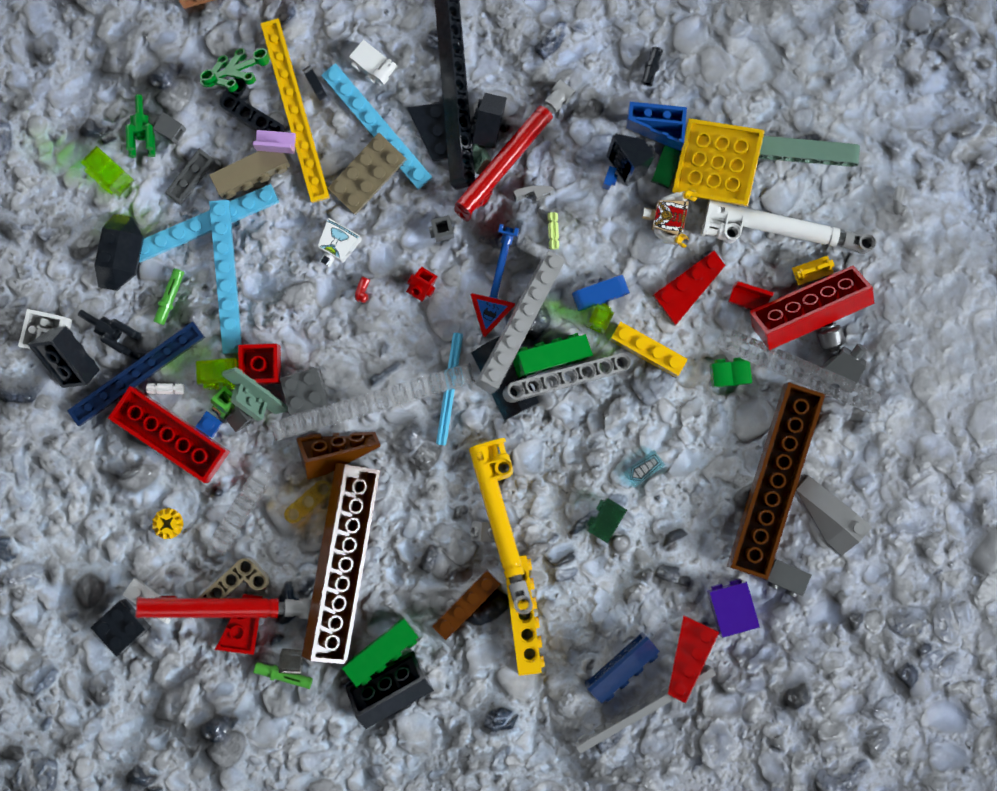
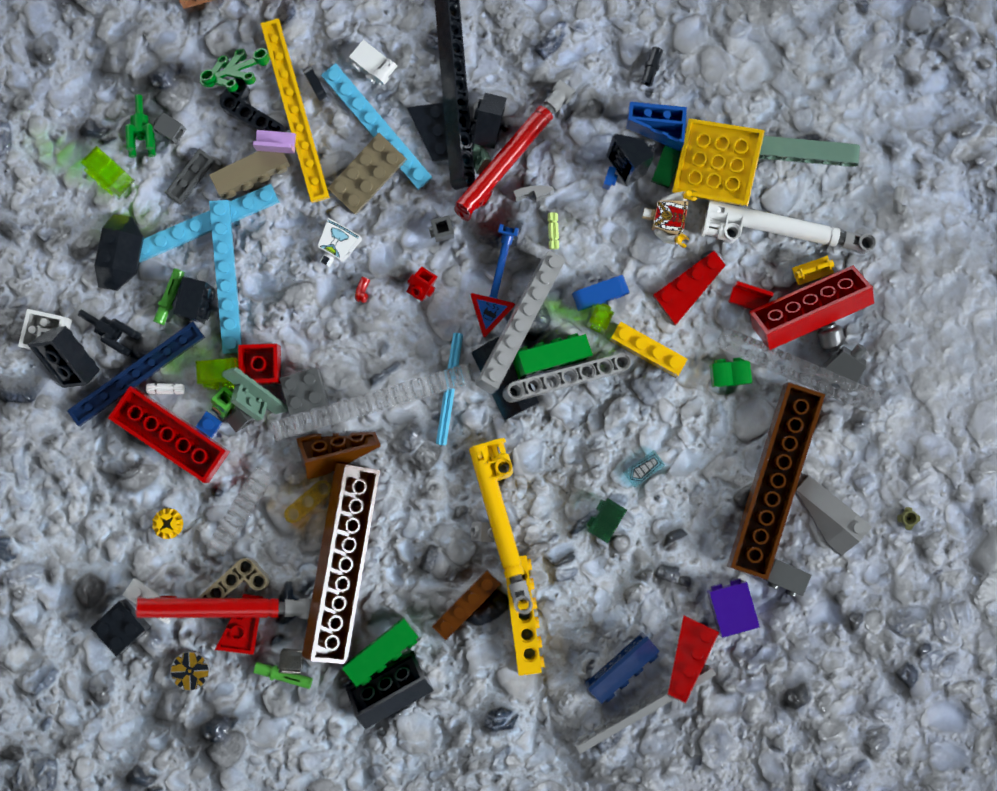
(190, 670): none -> tile
(194, 300): none -> black brick
(914, 518): none -> olive plate

